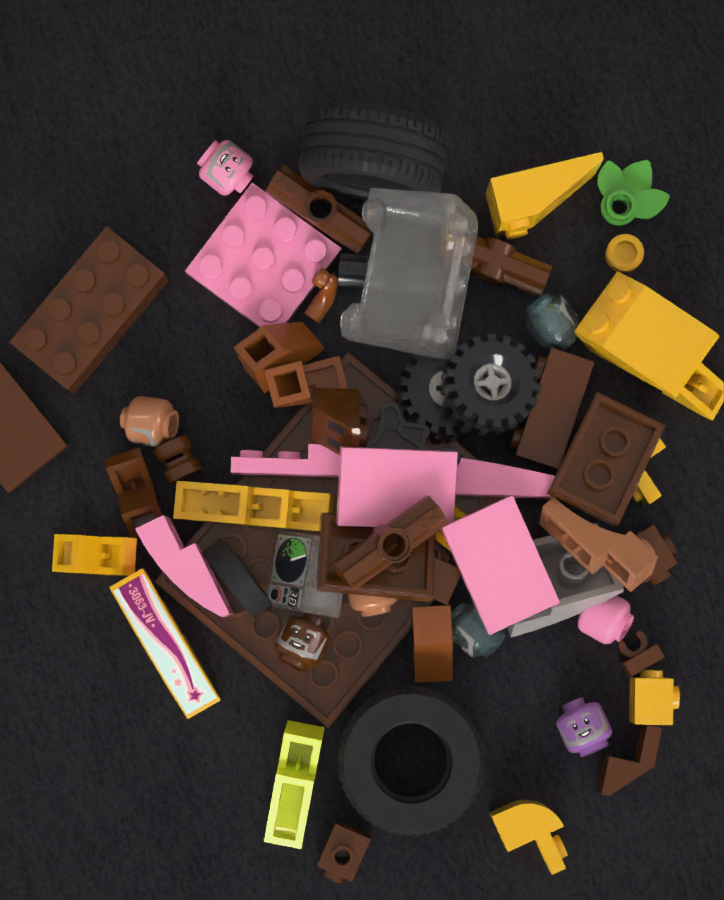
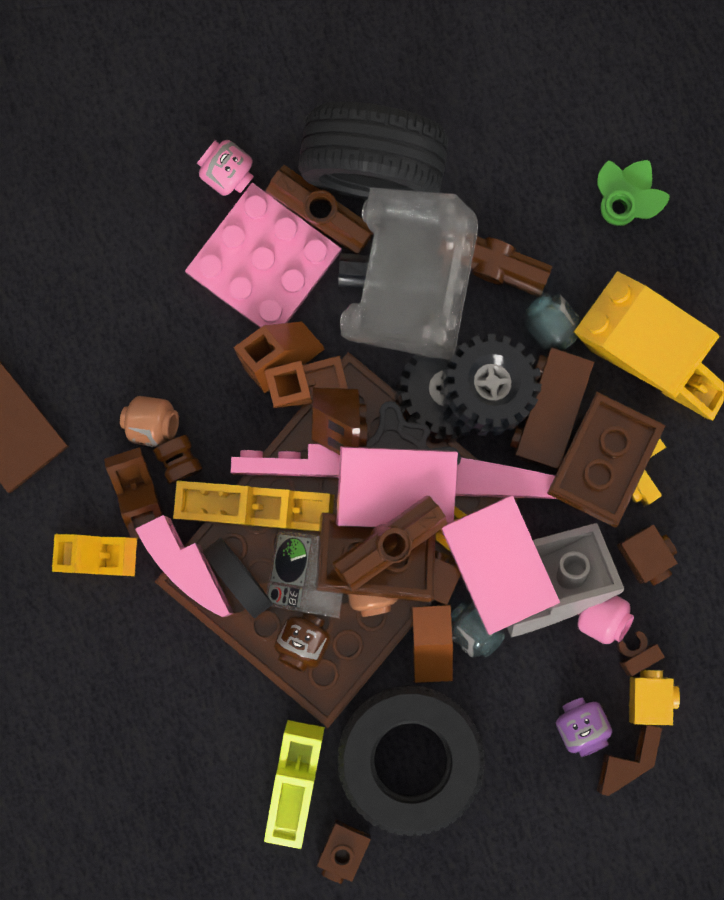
(89, 310): reddish brown brick -> none
(165, 643): slope -> none
(325, 297): dark orange arm -> none
(528, 196): yellow slope -> none
(529, 821): yellow brick -> none
(624, 253): yellow tile -> none
(624, 556): nougat slope -> none

